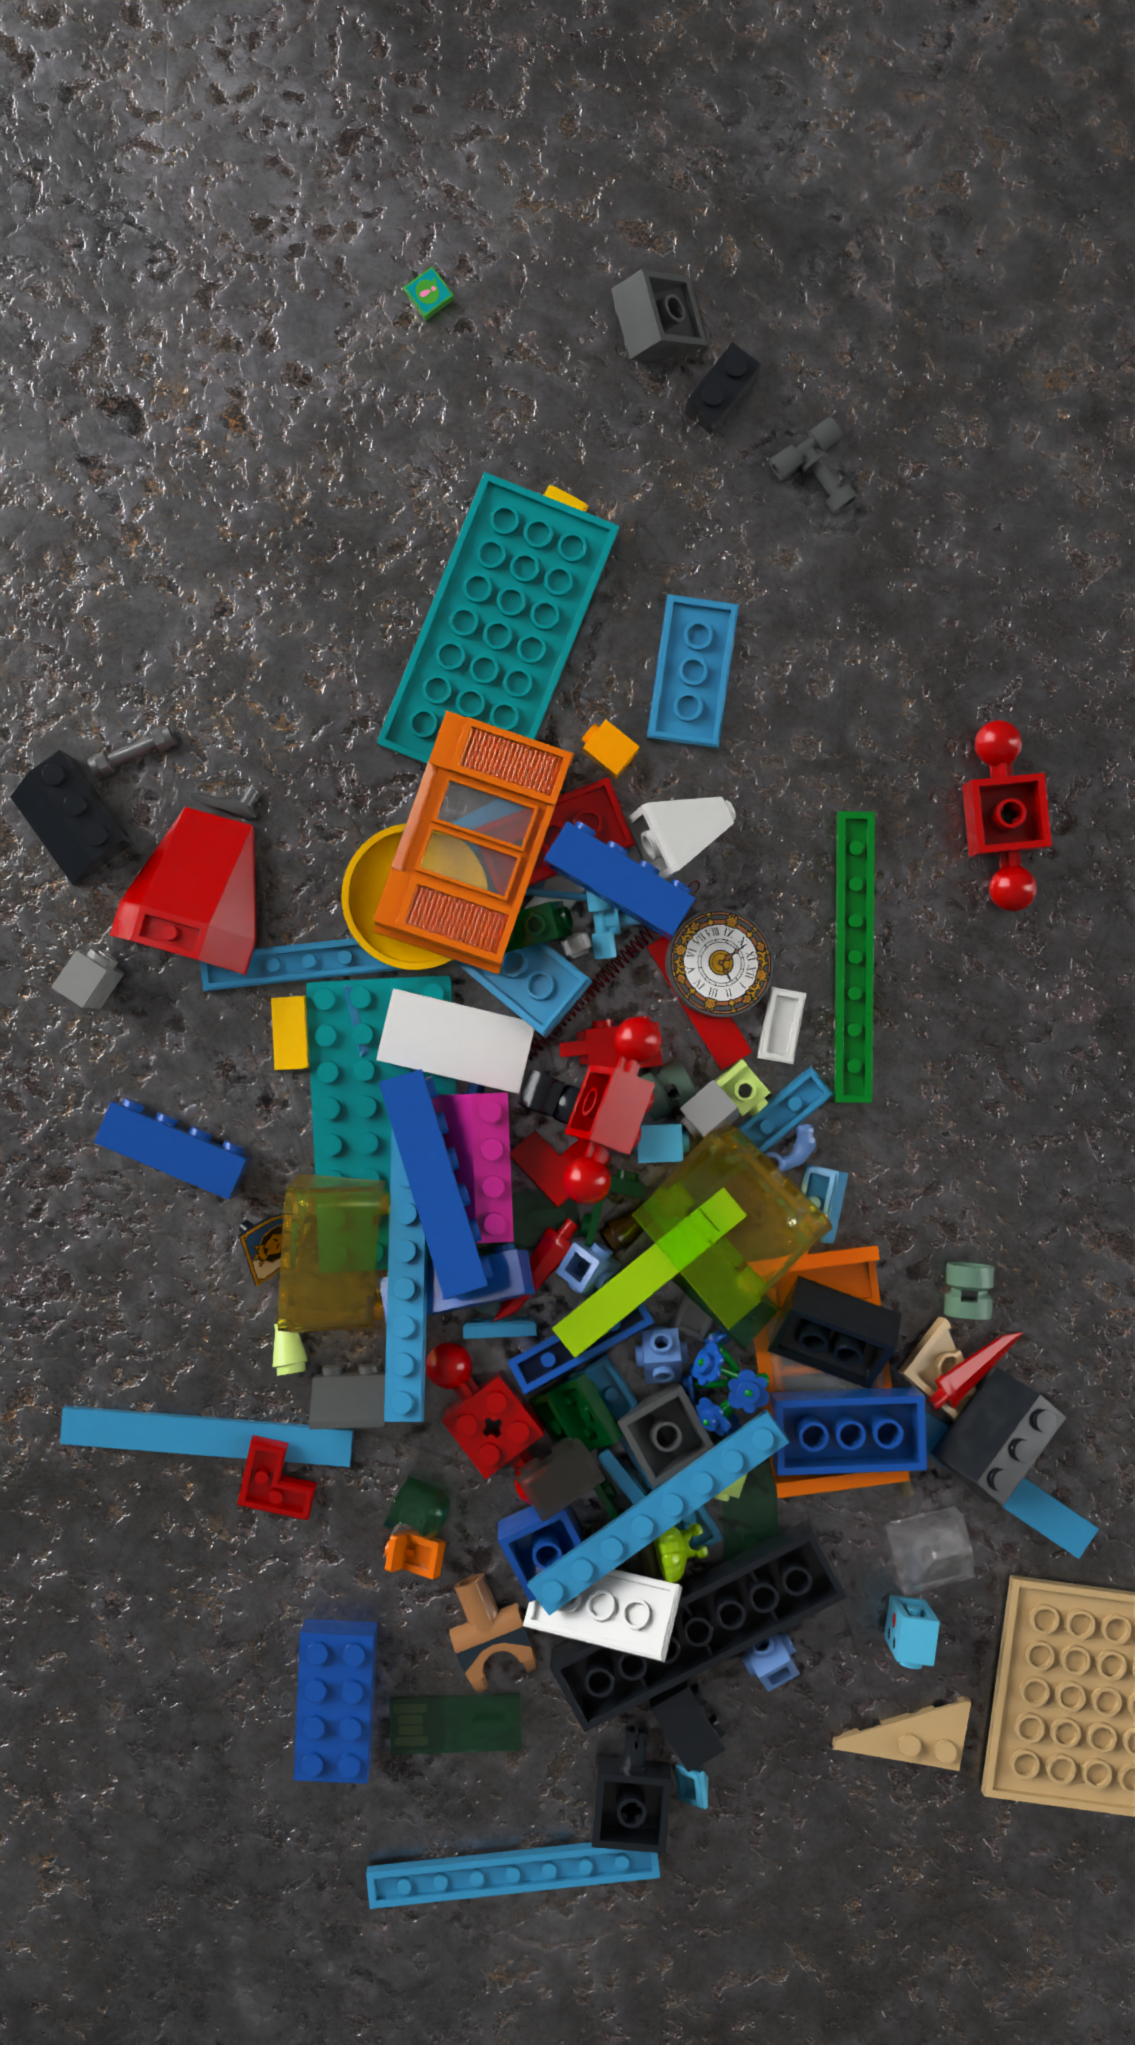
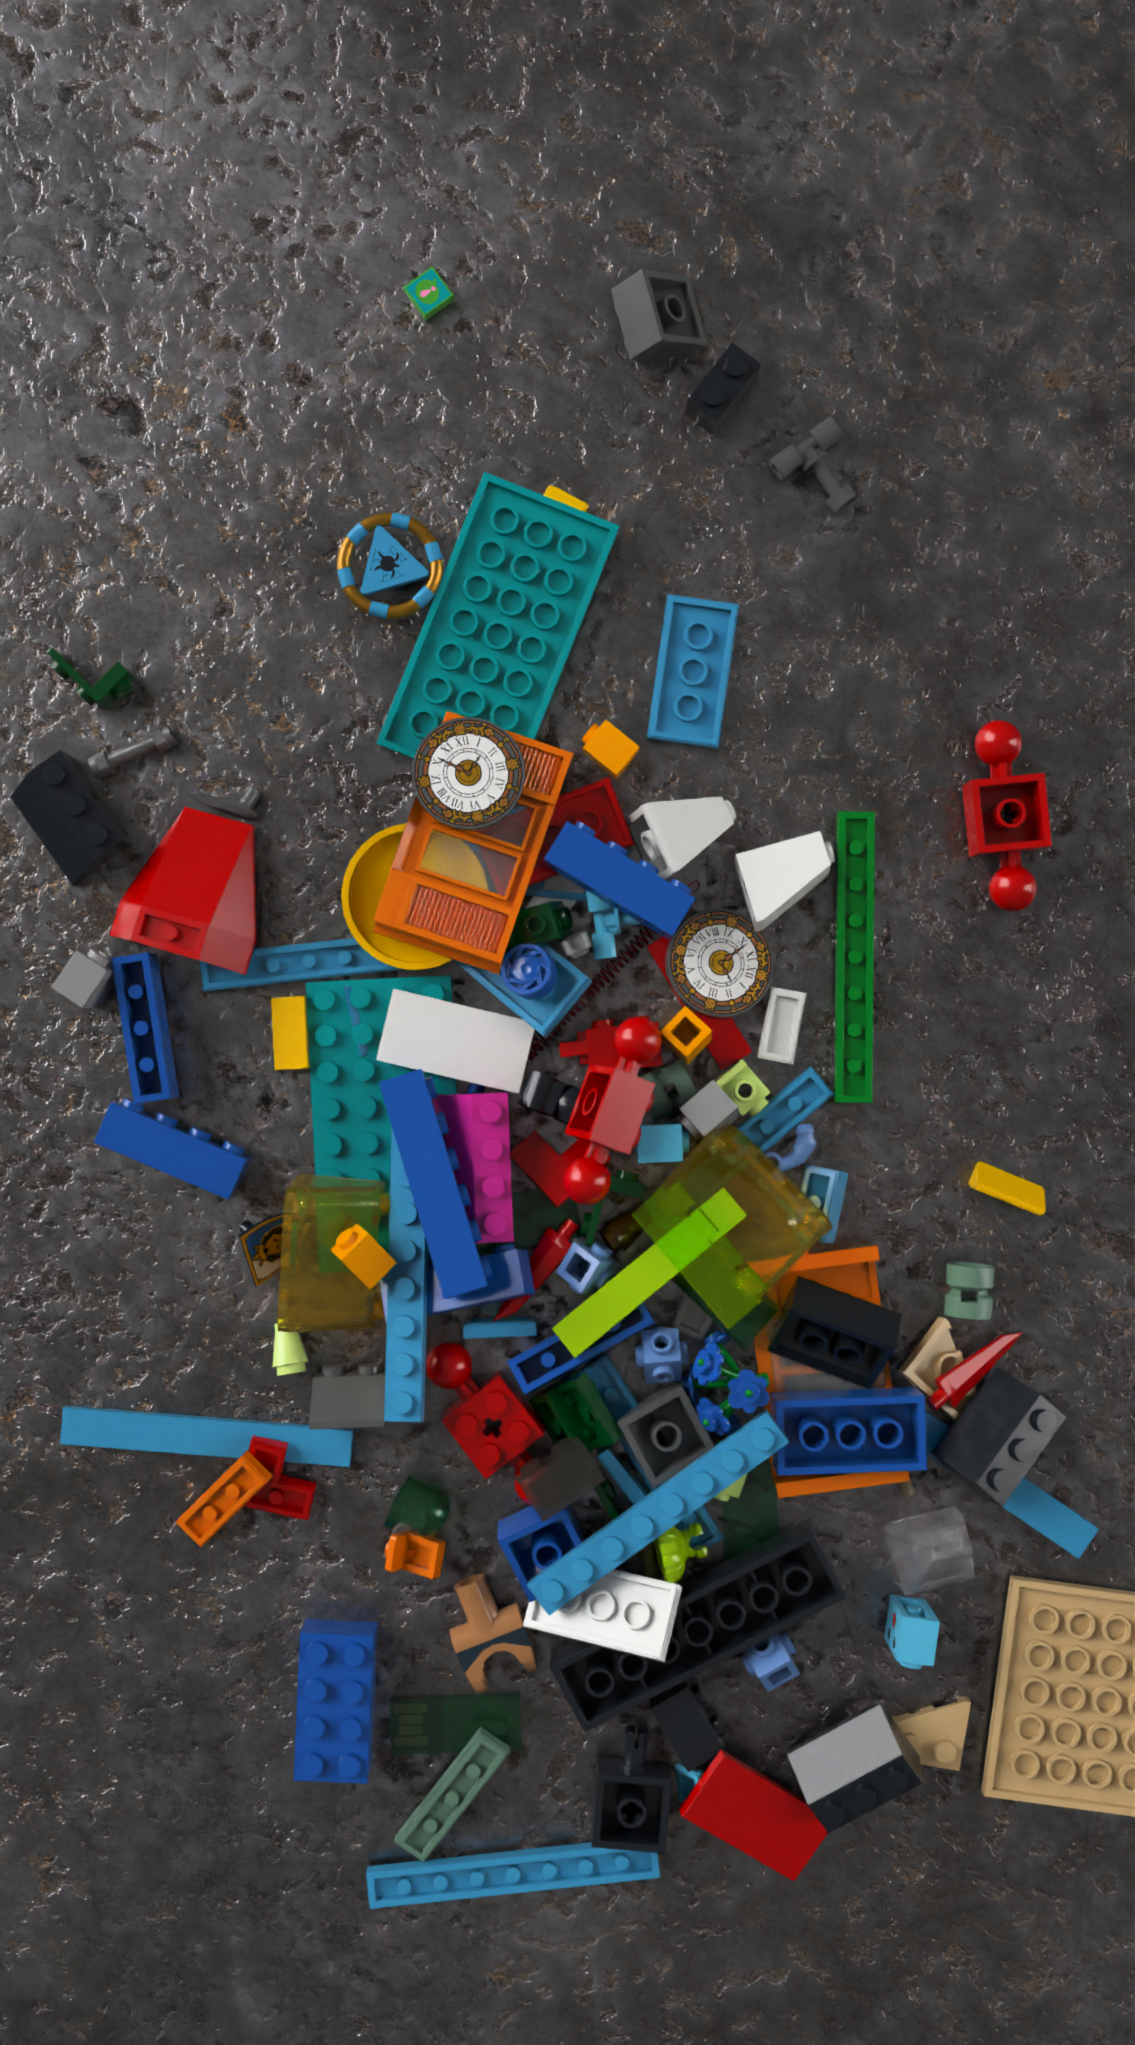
(111, 686): none -> dark green bracket
(145, 1027): none -> blue brick
(224, 1498): none -> orange tile
(362, 1255): none -> light orange brick
(389, 565): none -> piece
(452, 1794): none -> sand green tile
(468, 773): none -> tile
(529, 972): none -> blue wheel
(686, 1035): none -> light orange brick
(754, 1815): none -> red tile
(781, 875): none -> white slope
(855, 1766): none -> slope
(1008, 1188): none -> yellow slope

